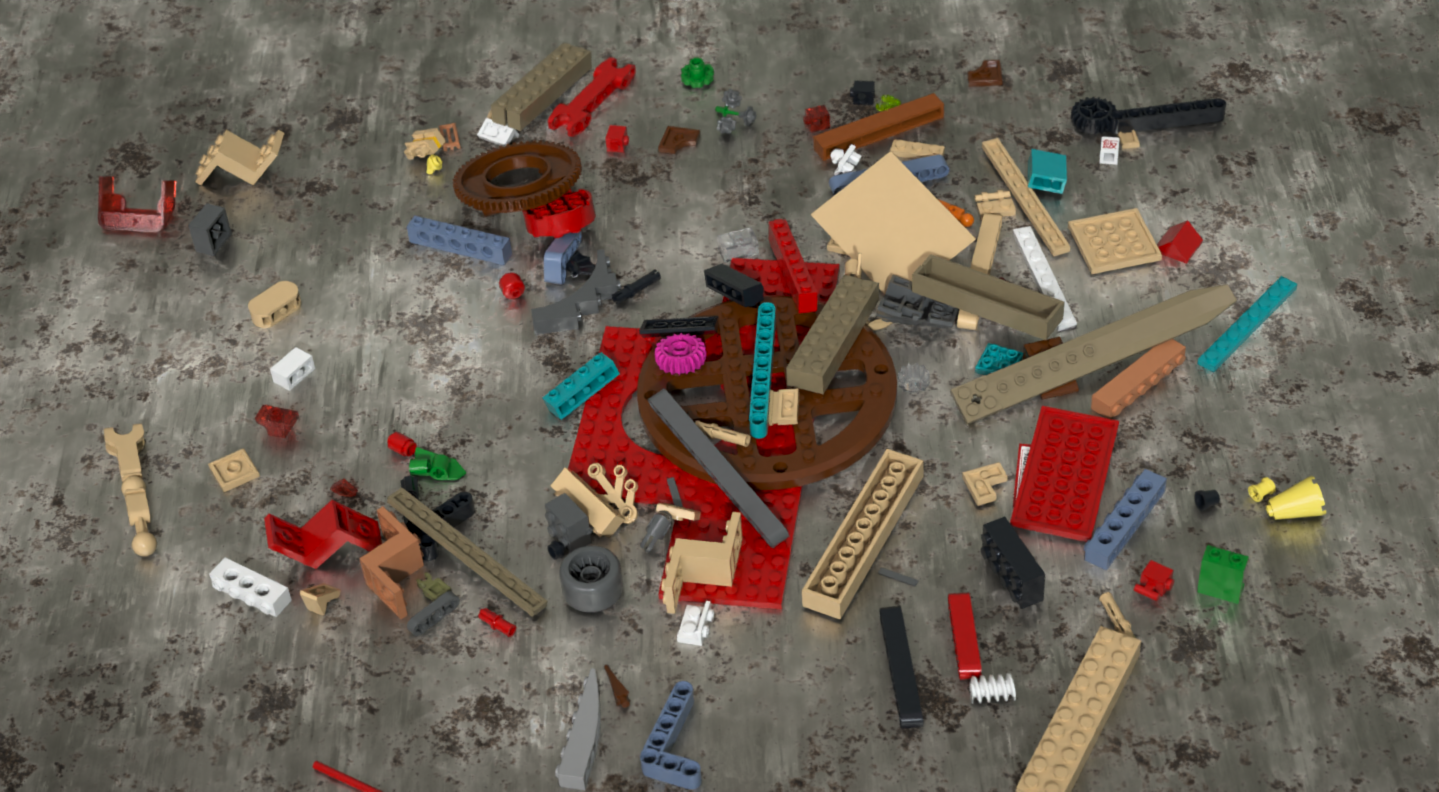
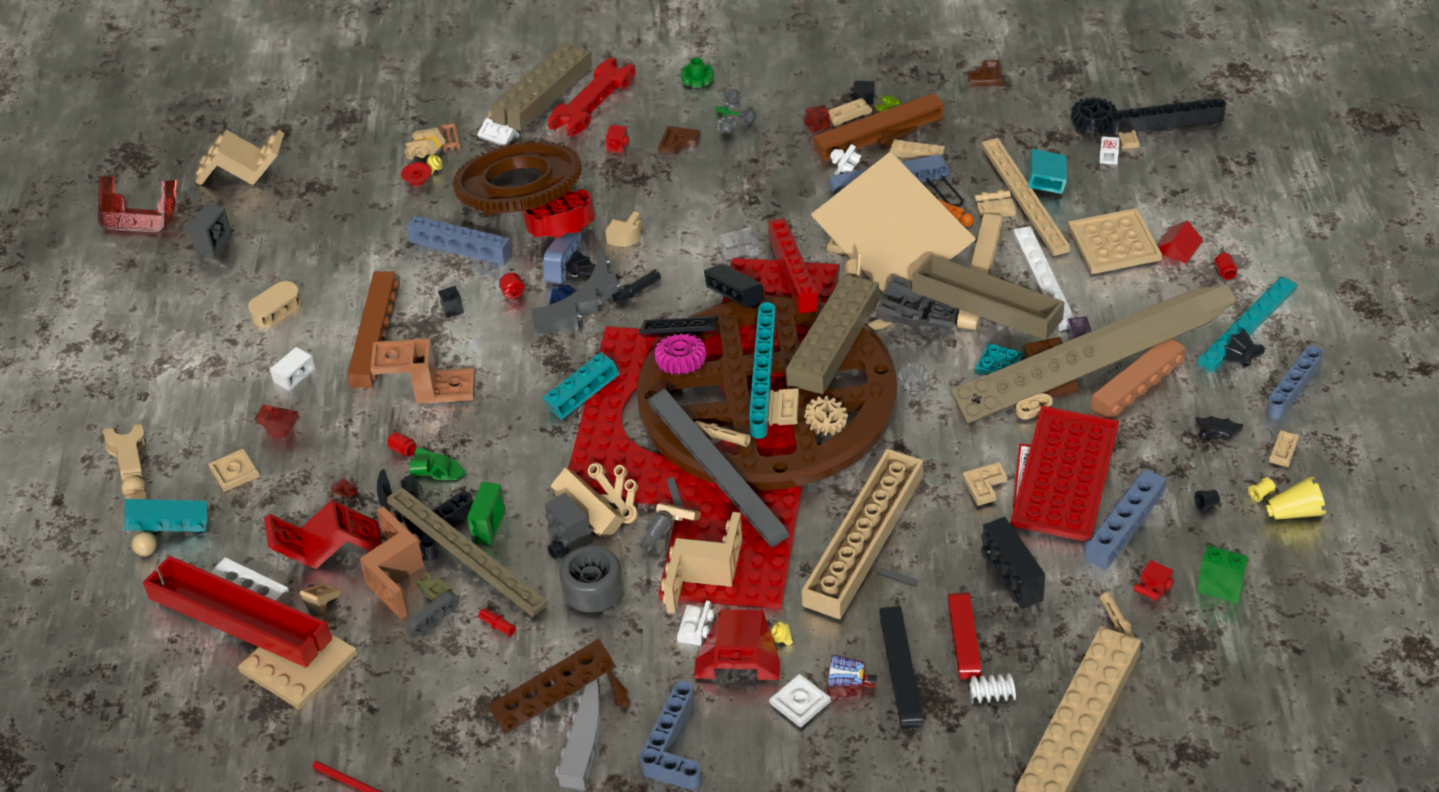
(165, 515): none -> teal brick
(238, 611): none -> red piece
(292, 681): none -> tan plate
(372, 327): none -> dark orange brick
(384, 491): none -> black slope
(416, 173): none -> red piece
(418, 359): none -> nougat bracket
(450, 301): none -> black brick
(486, 513): none -> green window
(551, 686): none -> reddish brown brick
(560, 293): none -> dark blue bracket
(624, 233): none -> tan brick
(739, 642): none -> red wedge
(781, 633): none -> light yellow plate
(800, 700): none -> white plate
(825, 416): none -> tan gear
(848, 678): none -> torso
(849, 111): none -> tan plate
(888, 137): none -> reddish brown piece
(941, 194): none -> black piece
(1031, 406): none -> tan plate
(1078, 327): none -> clear purple brick
(1217, 428): none -> black arm
(1226, 266): none -> red brick
(1242, 349): none -> black arm
(1284, 448): none -> tan plate
(1294, 382): none -> sand blue beam

